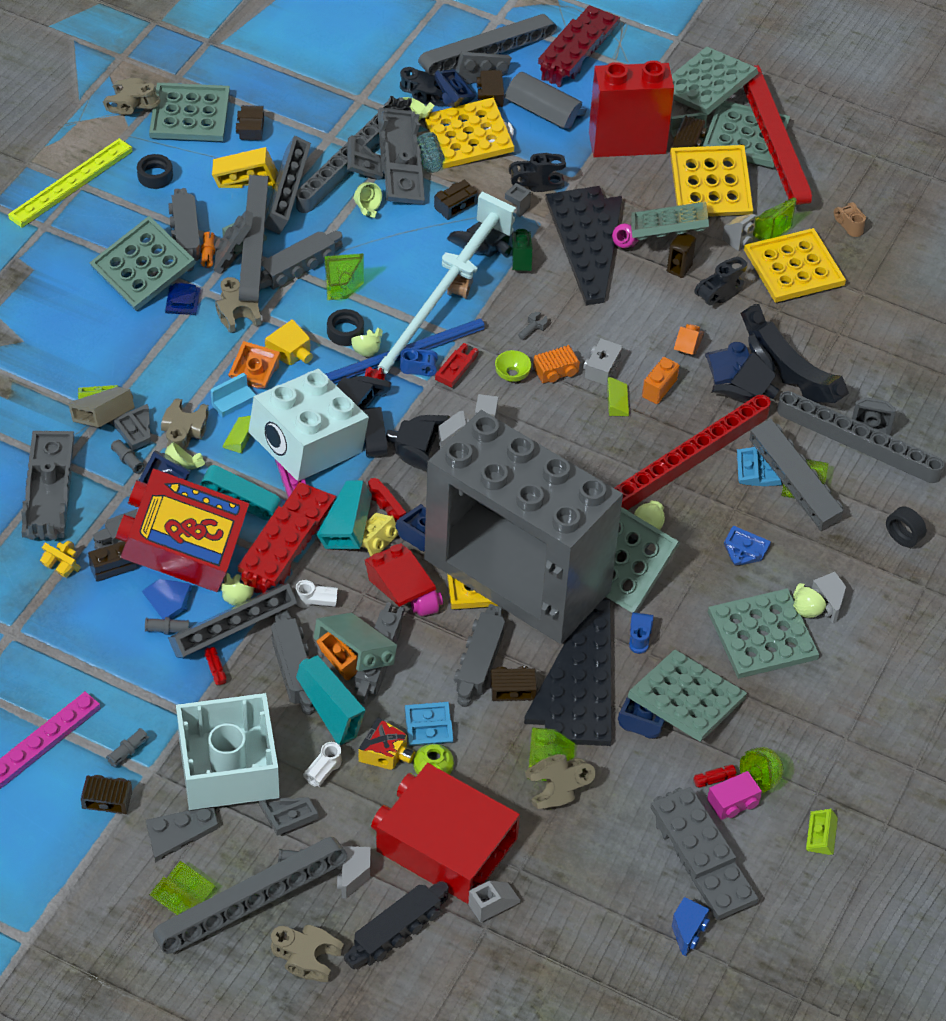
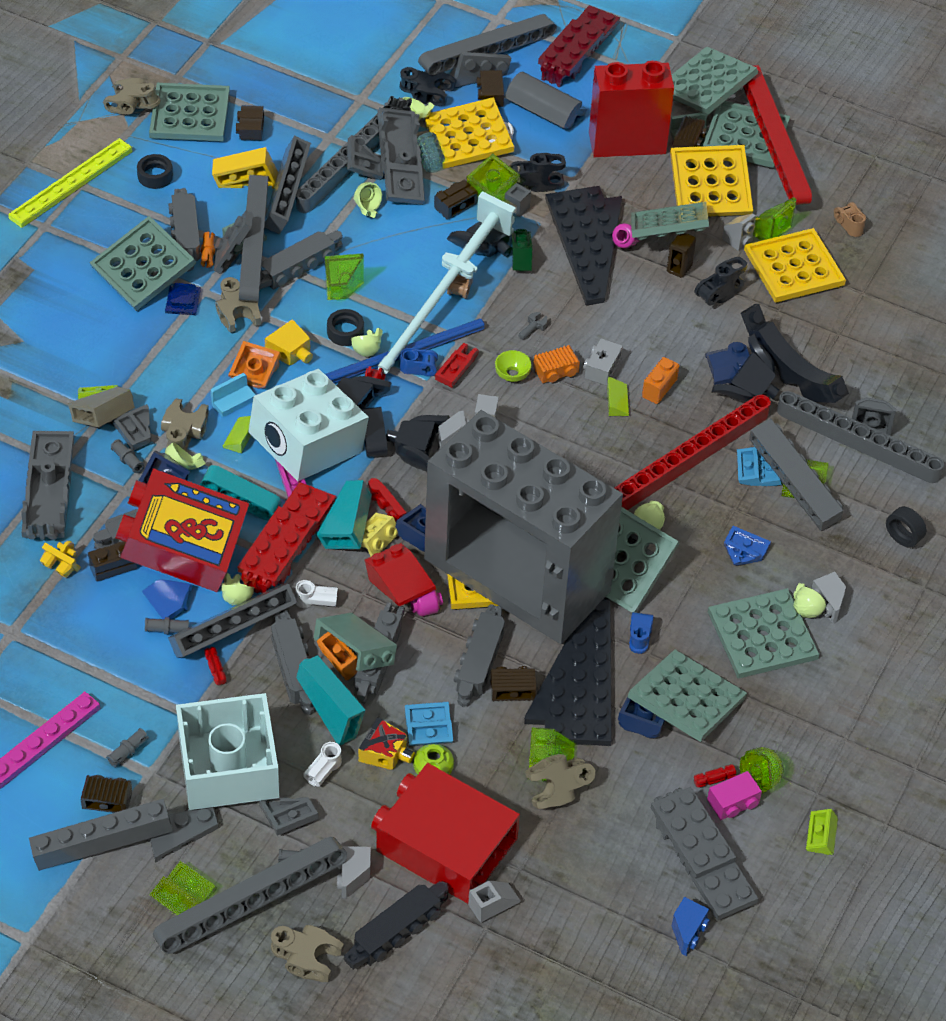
(100, 834): none -> dark grey brick
(454, 88): dark blue slope -> none
(493, 177): none -> clear neon green slope
(688, 339): orange slope -> none

